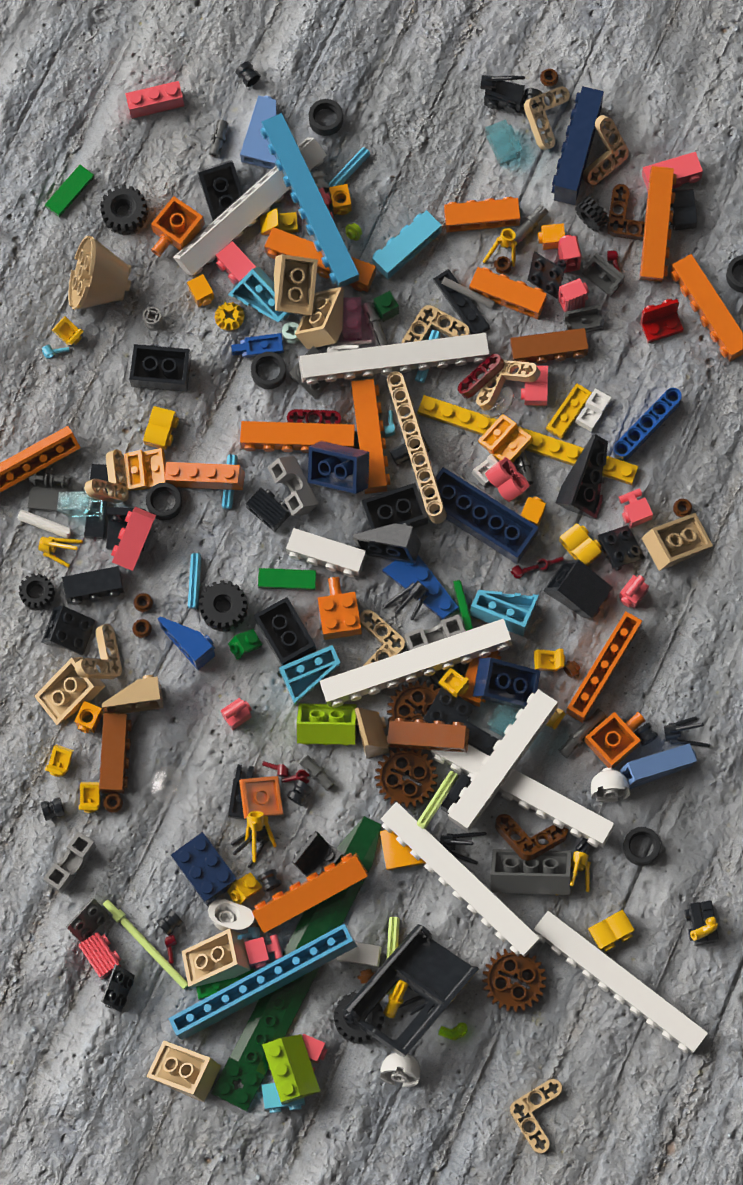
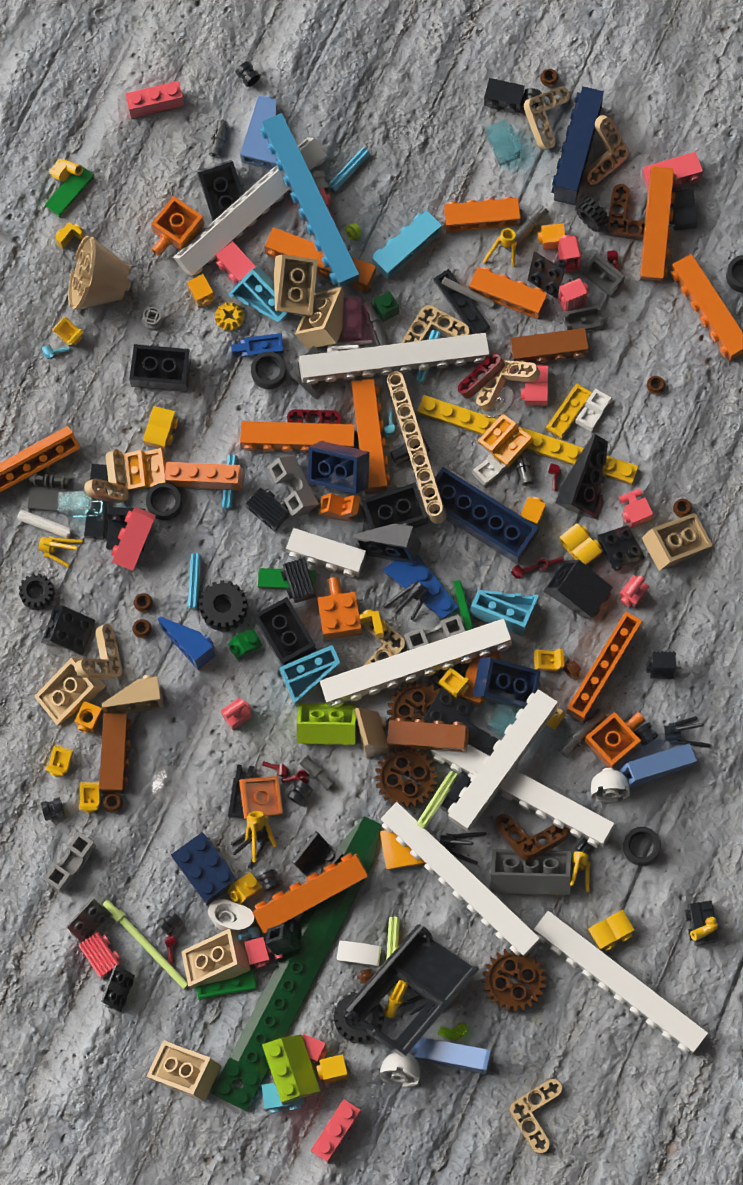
(64, 168): none -> yellow piece
(64, 235): none -> yellow bracket
(93, 585): black brick -> none
(124, 197): black tyre -> none
(262, 982): dark azure brick -> none
(283, 221): yellow slope -> none
(283, 937): none -> black brick
(290, 337): light aqua wheel -> none
(299, 580): none -> black brick
(325, 104): black tyre -> none
(332, 1069): none -> yellow brick
(336, 1131): none -> coral brick
(339, 507): none -> orange brick
(340, 192): light orange brick -> none
(379, 625): none -> yellow bracket
(453, 1055): none -> medium blue slope
(490, 82): black plant -> none
(503, 260): reddish brown plate -> none
(507, 479): coral brick -> none
(554, 469): none -> dark red hand
(649, 416): blue beam -> none
(658, 380): none -> reddish brown plate
(661, 320): red bracket -> none
(661, 665): none -> black brick

